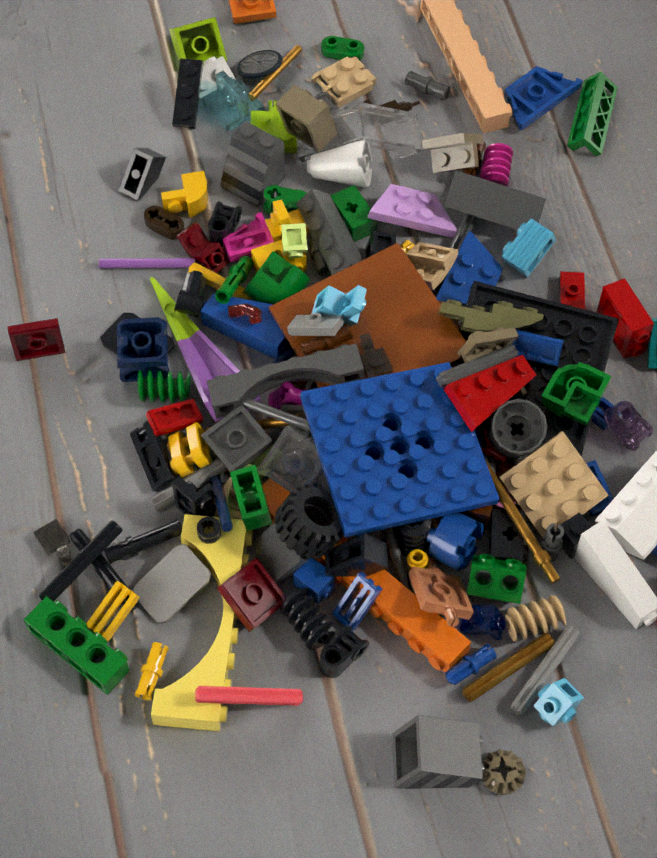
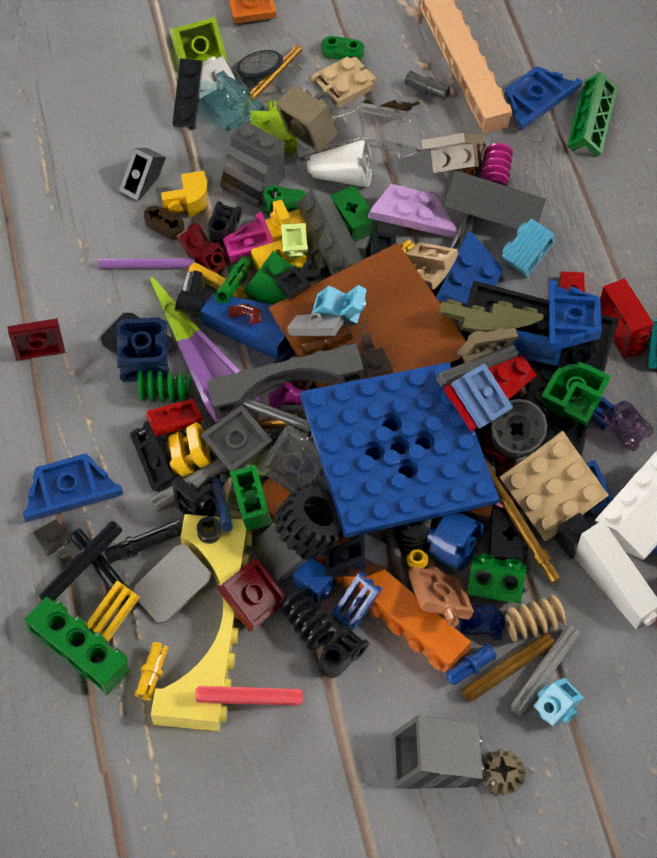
(67, 486): none -> blue wing
(296, 282): none -> black plate
(482, 395): none -> medium blue plate
(553, 541): dark grey pin -> none
(572, 317): none -> blue wing

